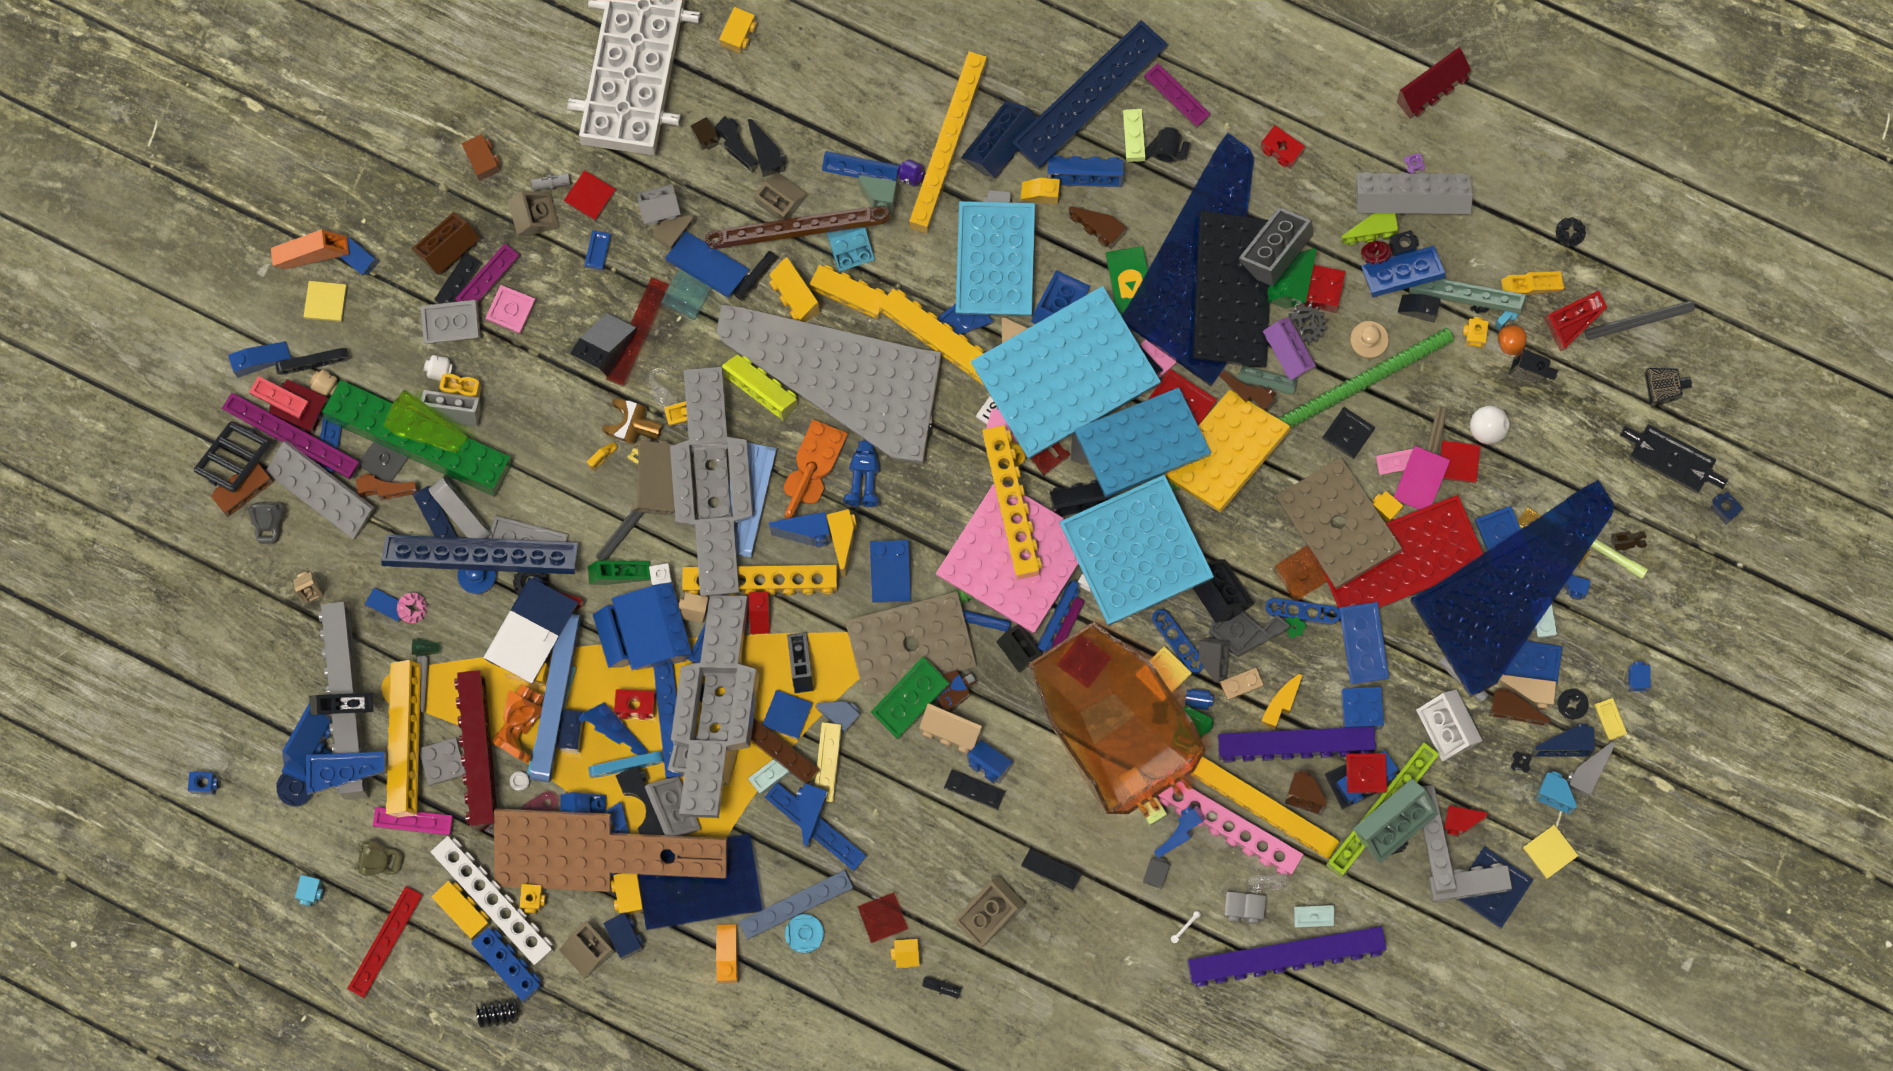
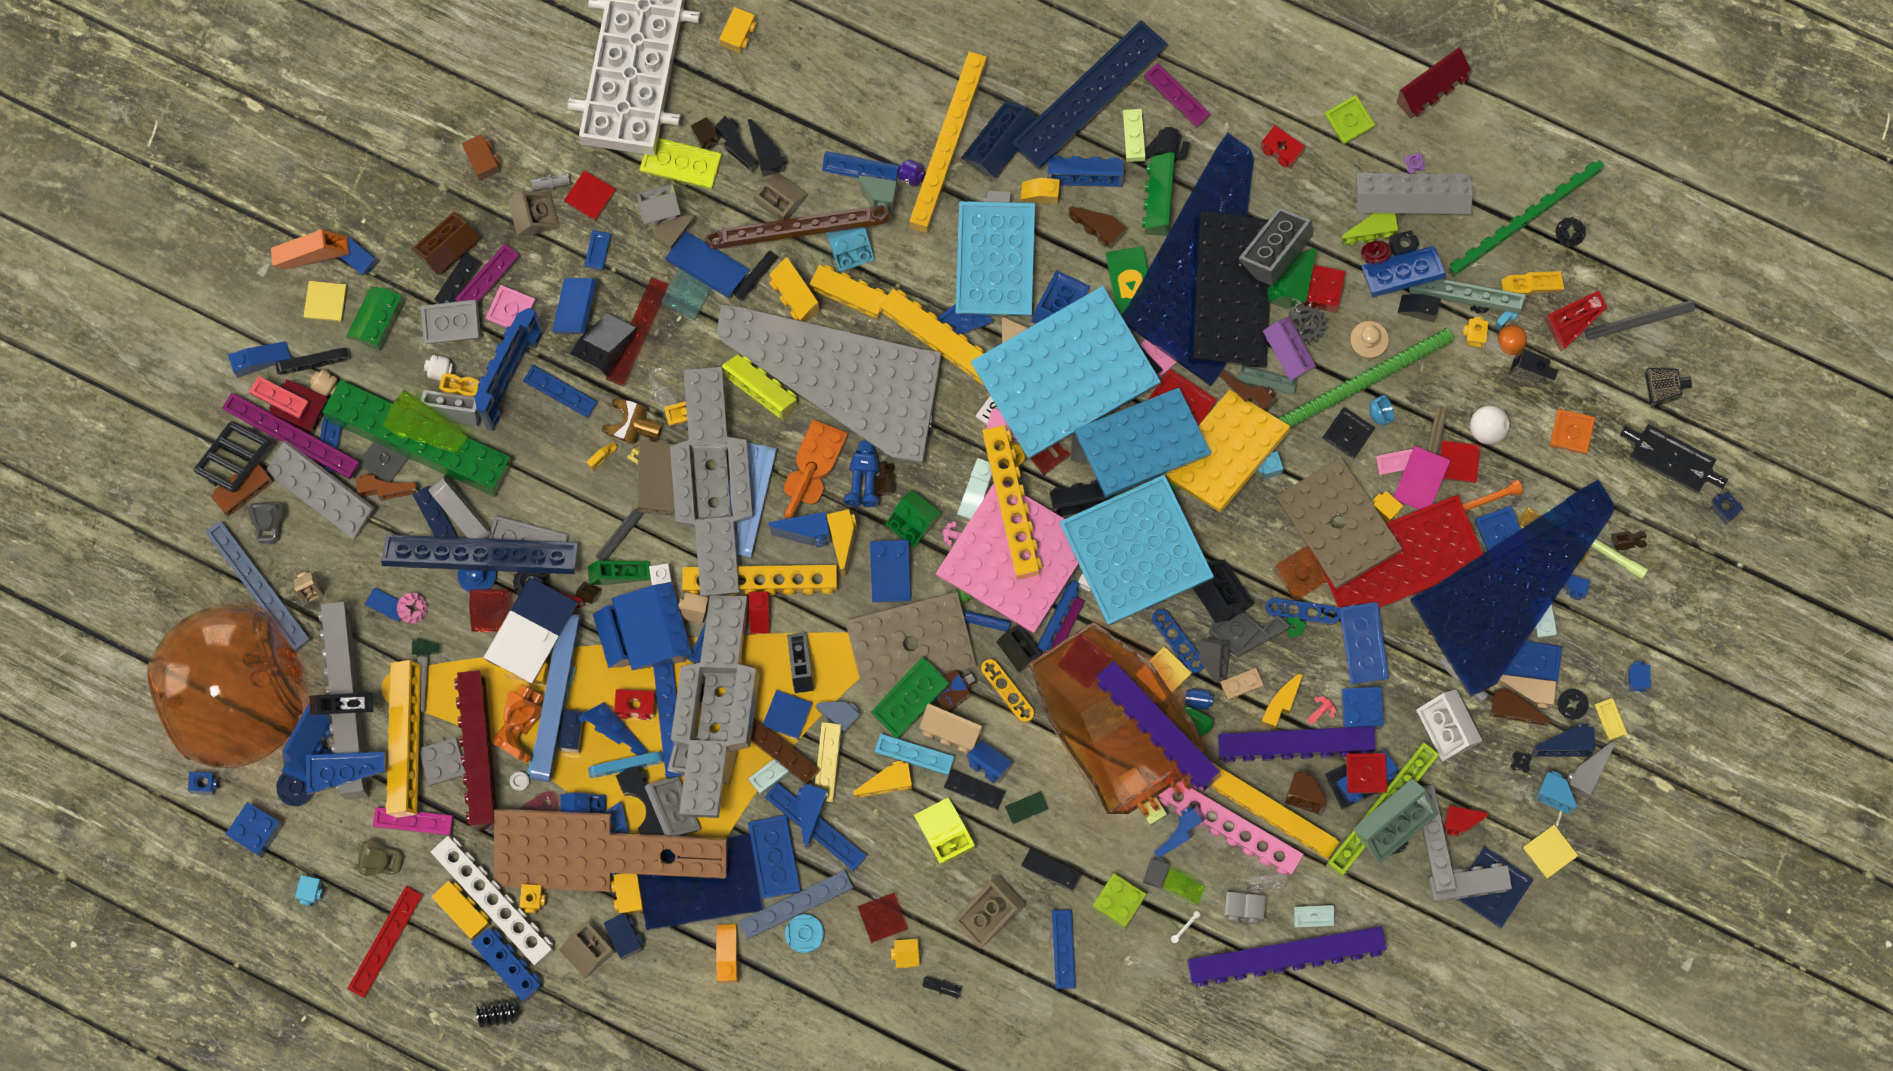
(225, 686): none -> clear orange windscreen
(254, 829): none -> blue brick
(257, 586): none -> sand blue plate
(376, 317): none -> green slope
(488, 609): none -> clear red slope
(523, 332): none -> blue slope
(560, 391): none -> blue tile
(574, 306): none -> blue tile
(587, 592): none -> dark brown plate
(682, 163): none -> neon yellow tile
(774, 857): none -> blue plate
(885, 481): none -> dark brown plate
(889, 780): none -> yellow slope
(913, 518): none -> green slope
(914, 754): none -> medium azure plate
(944, 832): none -> neon yellow slope
(947, 532): none -> bright pink piece
(976, 489): none -> light aqua slope
(1008, 690): none -> yellow beam
(1026, 808): none -> clear green tile
(1063, 949): none -> blue tile
(1119, 901): none -> lime brick
(1158, 727): none -> dark purple brick
(1159, 194): none -> green slope
(1183, 887): none -> clear neon green slope
(1271, 466): none -> medium azure brick
(1327, 704): none -> coral piece
(1349, 120): none -> lime plate
(1381, 411): none -> dark azure hair
(1514, 488): none -> orange piece
(1531, 214): none -> green plate
(1572, 431): none -> orange tile

